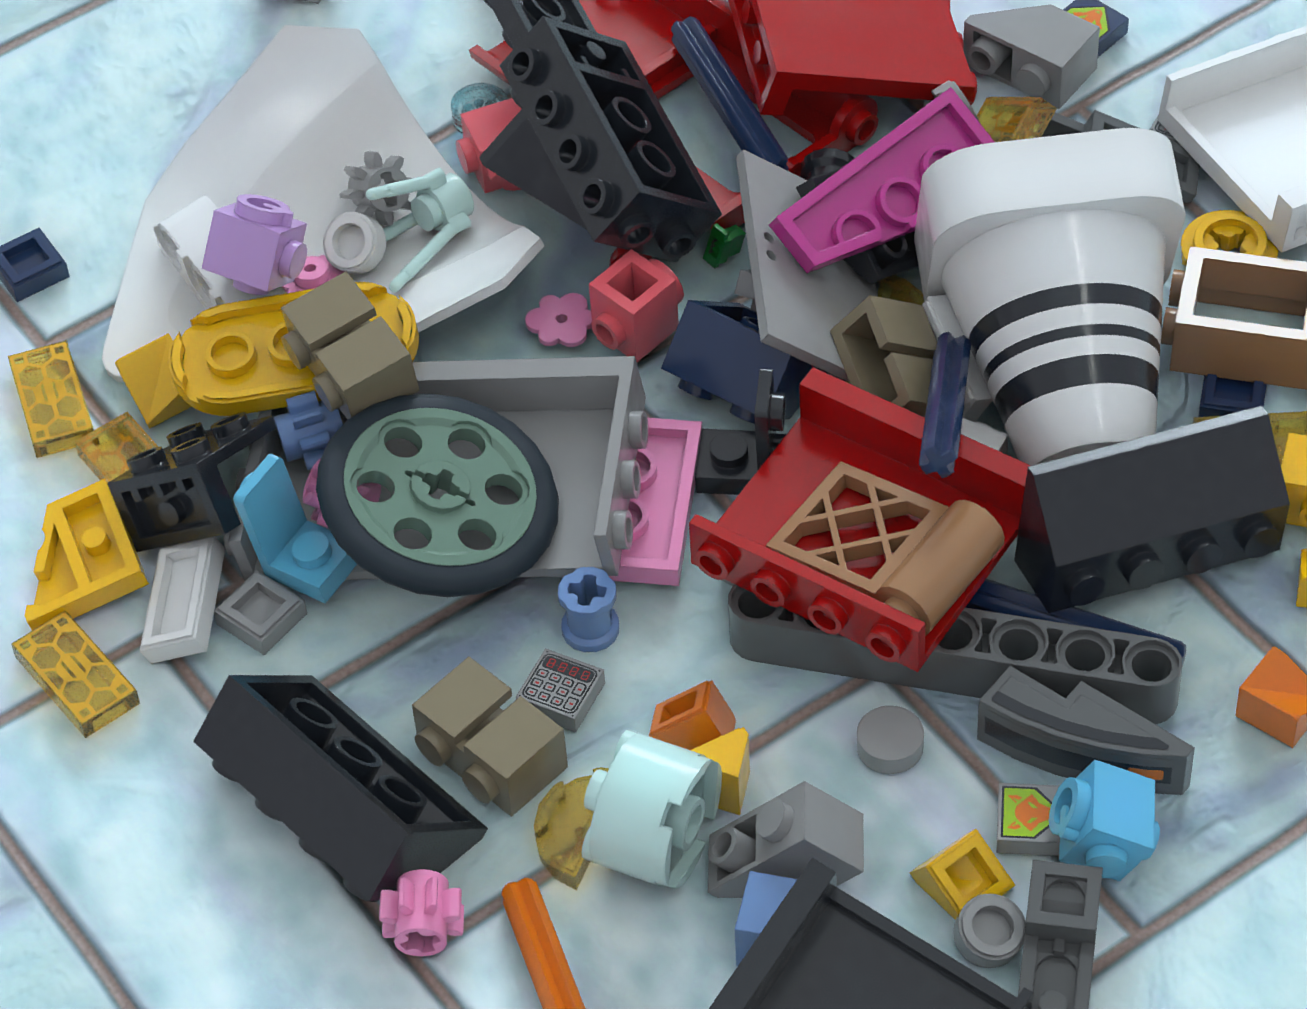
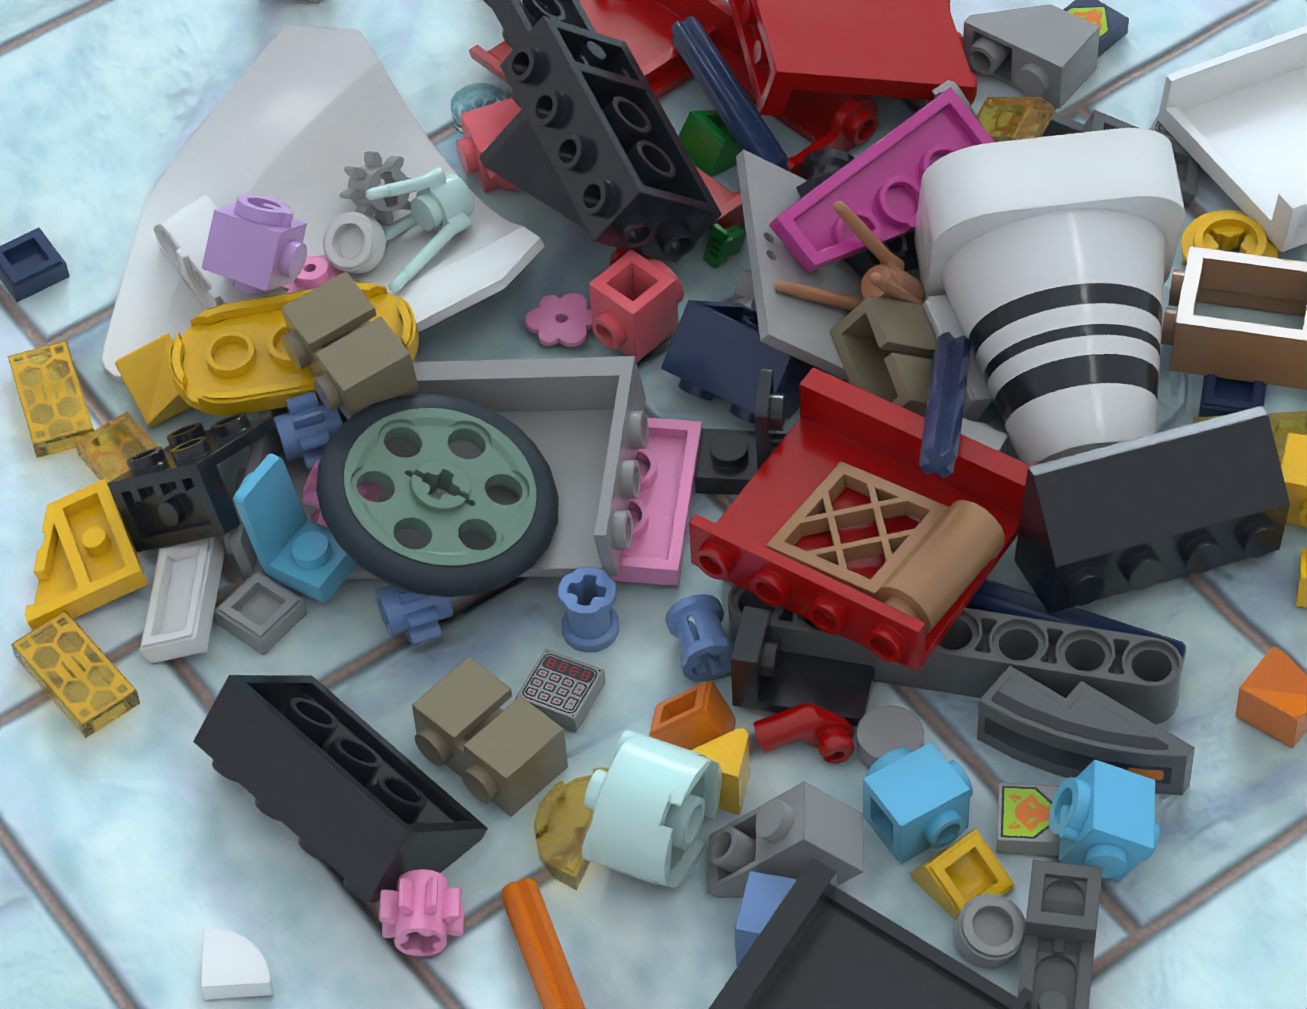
(232, 966): none -> white tile
(412, 613): none -> medium blue gear
(701, 637): none -> medium blue bush
(709, 142): none -> green slope
(779, 680): none -> black bracket
(811, 724): none -> red arm
(882, 280): none -> nougat plant
(916, 800): none -> medium azure brick

